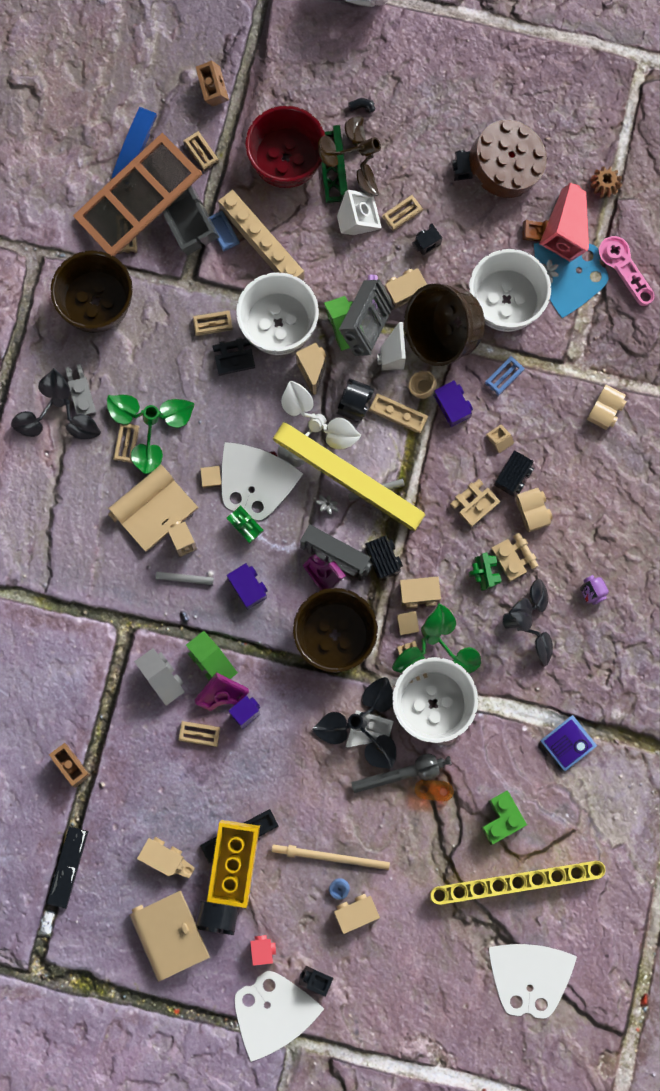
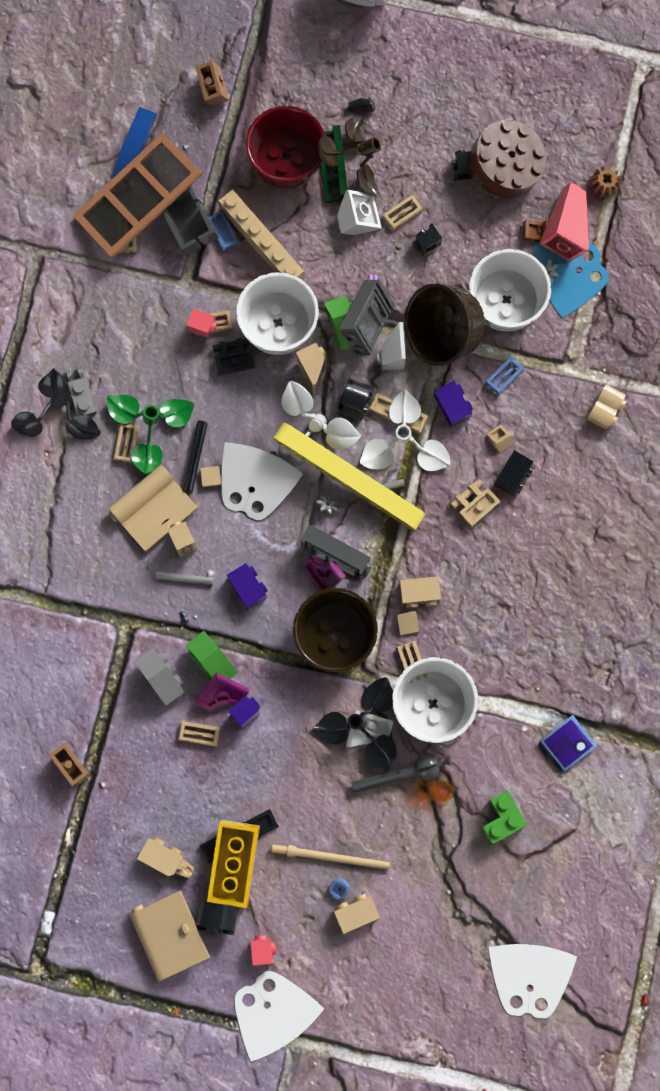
(67, 867): black tile -> none
(88, 276): dark brown piece -> none
(194, 458): none -> black axle
(201, 323): none -> coral brick
(209, 163): tan tile -> none
(245, 524): green hips -> none
(315, 981): black bracket -> none
(383, 557): black brick -> none
(405, 286): tan brick -> none
(406, 410): none -> white plant
(422, 384): tan hair -> none
(438, 623): green plant -> none
(483, 572): green hips -> none
(510, 561): tan plate -> none
(521, 618): black plant -> none
(527, 884): light yellow beam -> none
(533, 509): tan brick -> none
(594, 590): medium lavender head -> none
(625, 267): bright pink beam -> none

